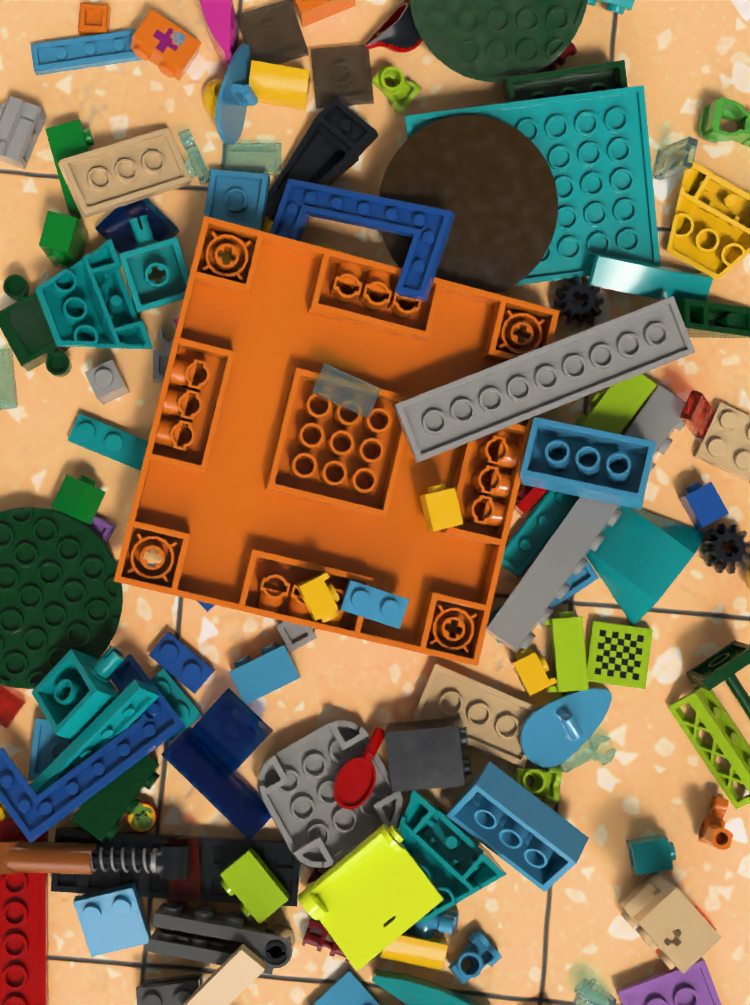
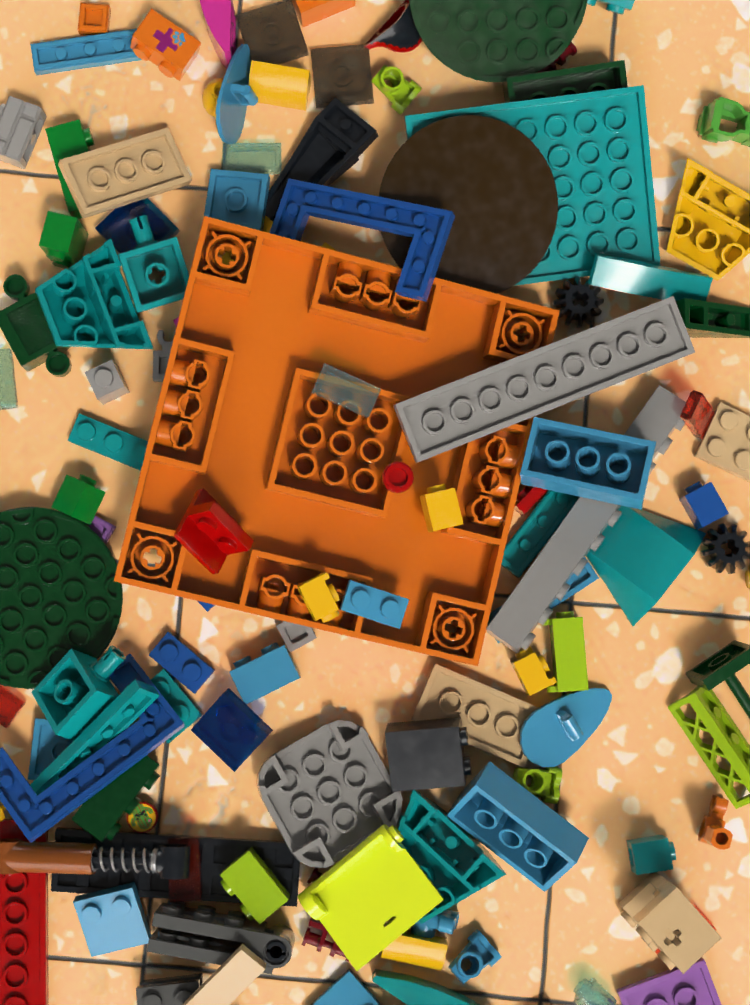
(195, 164): clear light blue plate -> none
(211, 532): none -> red bracket
(218, 783): clear blue brick -> none
(358, 775): red piece -> none
(397, 477): none -> red tile
(589, 754): clear light blue bar -> none
(617, 405): lime brick -> none
(618, 654): lime tile -> none
(674, 158): clear light blue tile -> none

